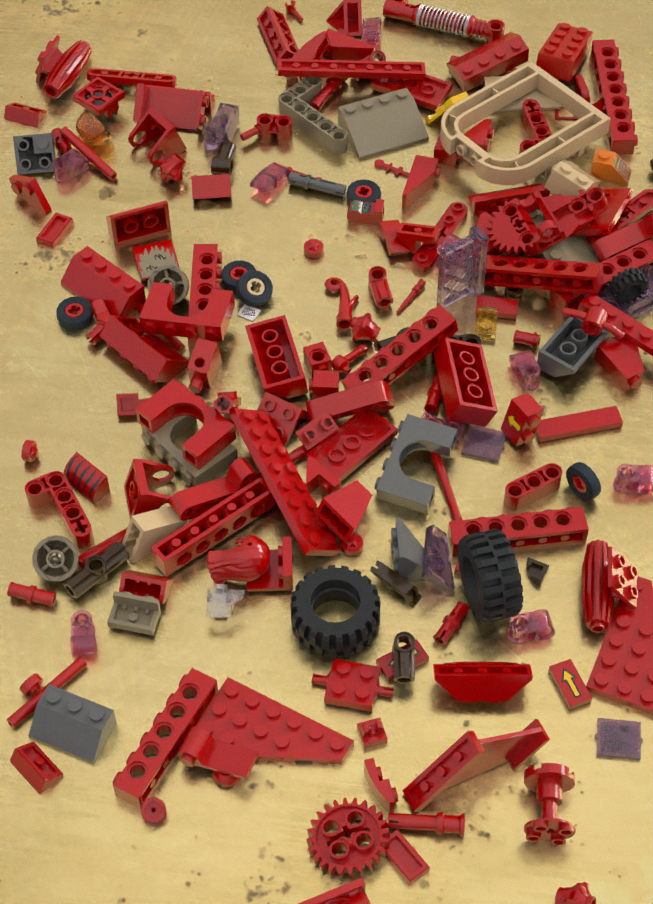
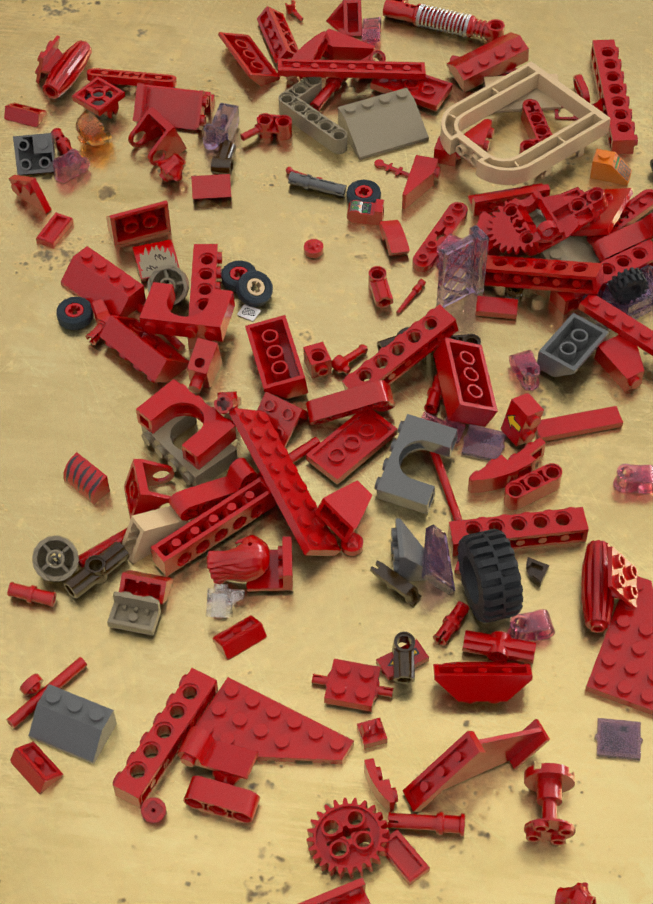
(29, 451): red tile -> none
(56, 489): red beam -> none
(83, 636): clear pink piece -> none
(88, 153): red piece -> none
(128, 403): red plate -> none
(221, 799): none -> red beam
(240, 637): none -> red slope
(250, 58): none -> red slope
(268, 177): clear pink slope -> none
(316, 430): red hips -> none
(320, 477): red slope -> none
(324, 383): red brick -> none
(335, 637): black tyre -> none
(345, 304): red plant -> none
(364, 328): red rock -> none
(414, 234): red slope -> none
(441, 109): yellow wing -> none
(486, 323): clear yellow bracket -> none
(499, 646): none -> red piece
(501, 471): none -> red slope
(527, 338): red pin -> none
(564, 51): red brick -> none
(569, 178): tan slope -> none
(570, 684): red tile -> none
(583, 481): black bush -> none
(594, 321): red piece -> none

